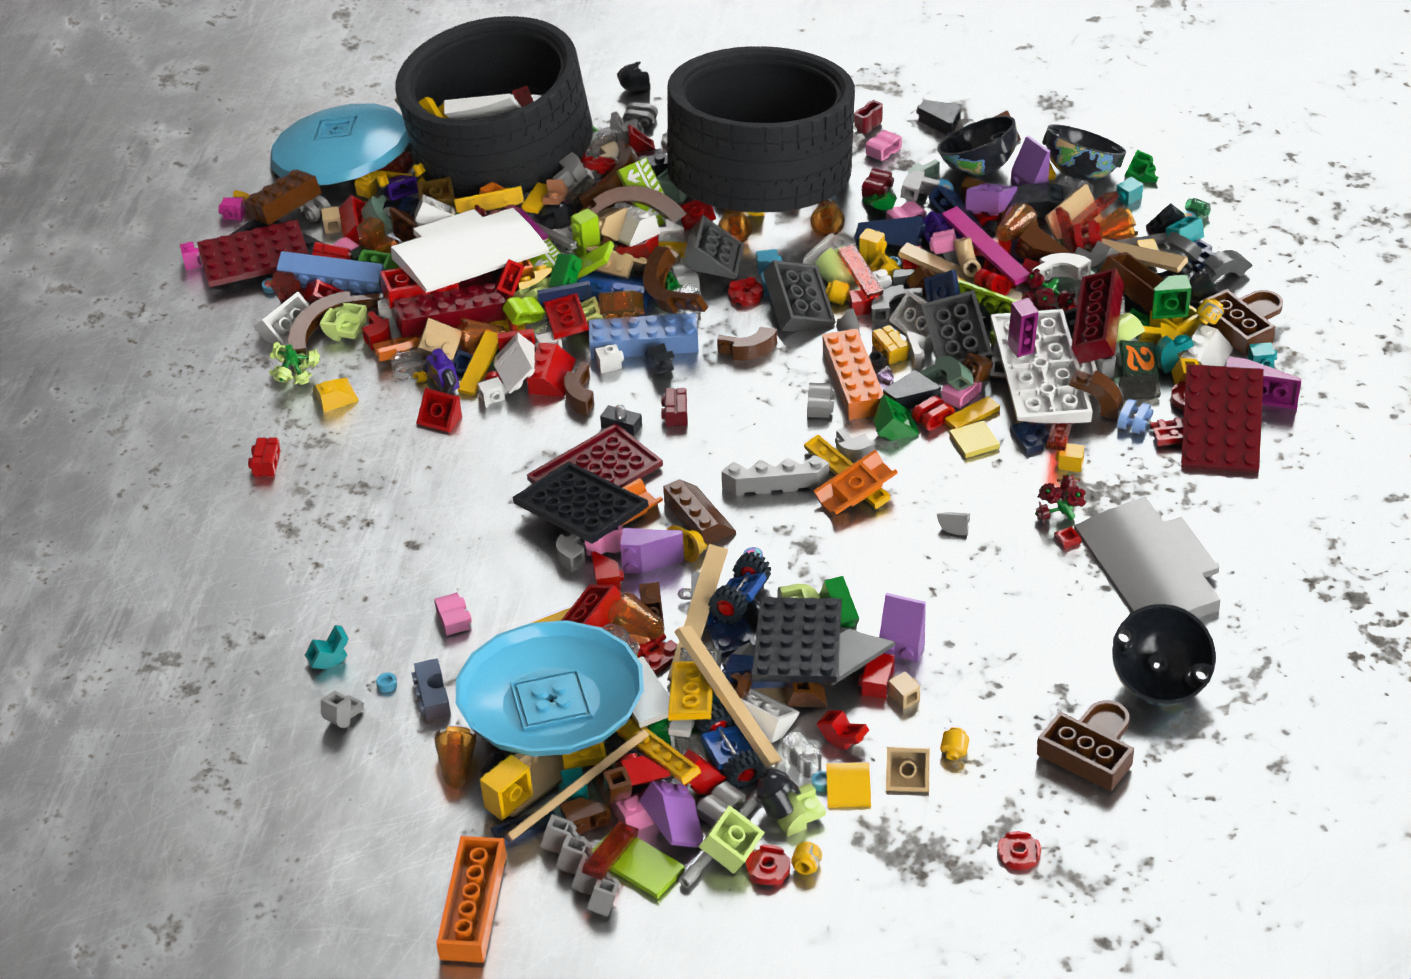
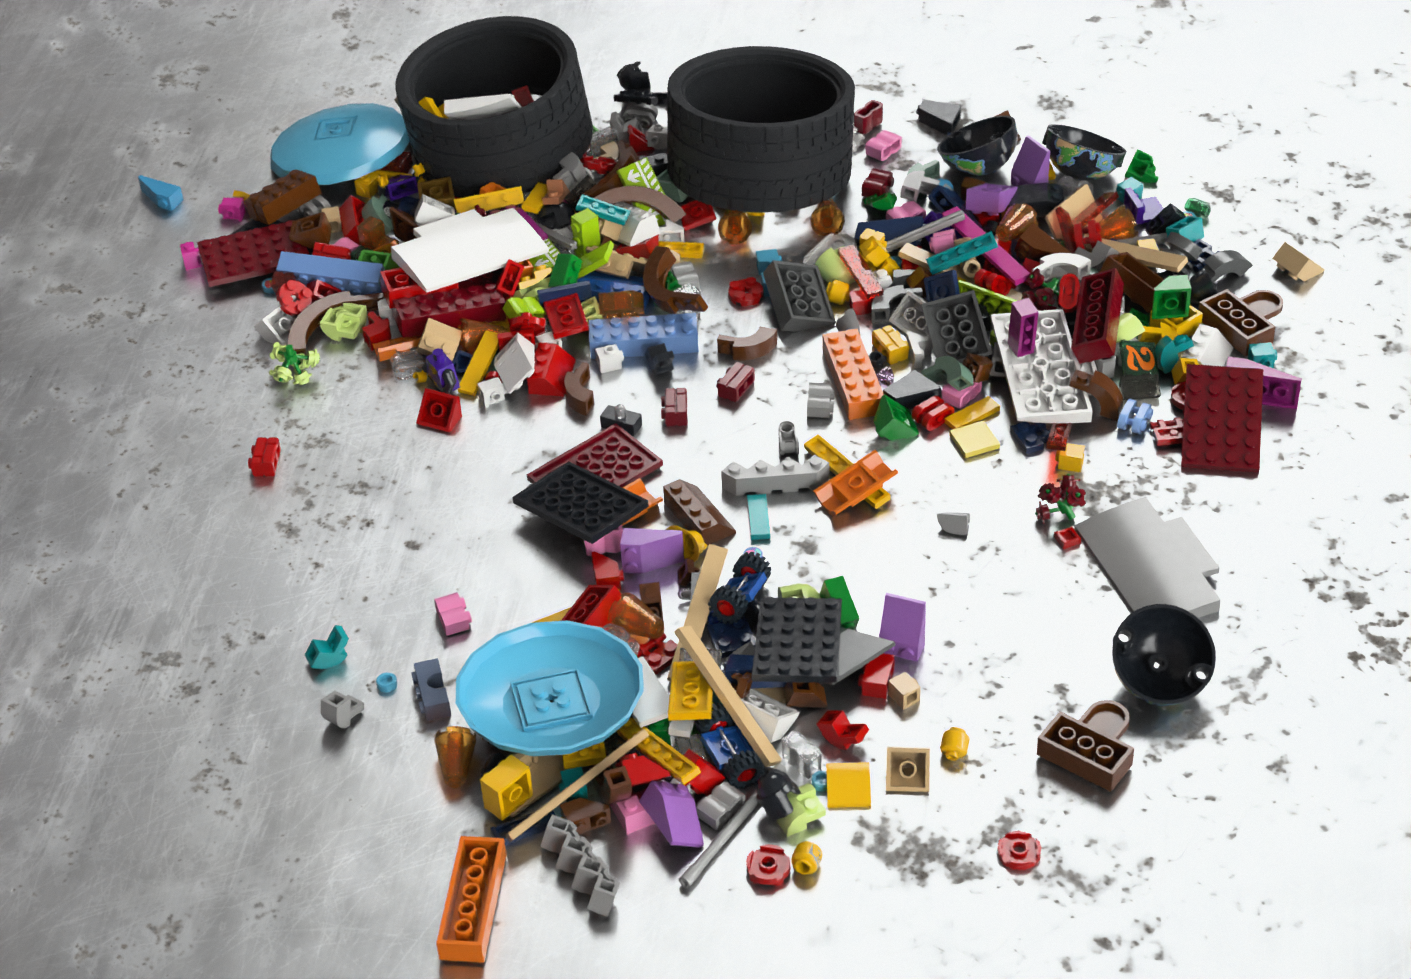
(161, 193): none -> dark azure slope
(286, 301): none -> plate
(311, 230): none -> reddish brown slope
(334, 394): yellow slope -> none
(527, 321): none -> red plate
(570, 551): light grey brick -> none
(604, 210): none -> teal tile
(610, 851): clear red tile -> none
(640, 97): none -> black wing
(647, 867): lime tile -> none
(657, 136): none -> white brick
(685, 570): none -> reddish brown tile
(713, 250): dark grey slope -> none
(731, 839): yellowish green brick -> none
(735, 381): none -> dark red brick
(758, 517): none -> tile
(787, 438): none -> light grey piece
(853, 448): light grey brick -> none
(874, 251): none -> yellow brick
(925, 230): none -> light grey axle
(961, 252): none -> teal tile
(1069, 293): none -> red brick
(1141, 209): none -> bracket
(1210, 311): yellow head -> none
(1296, 262): none -> tan slope

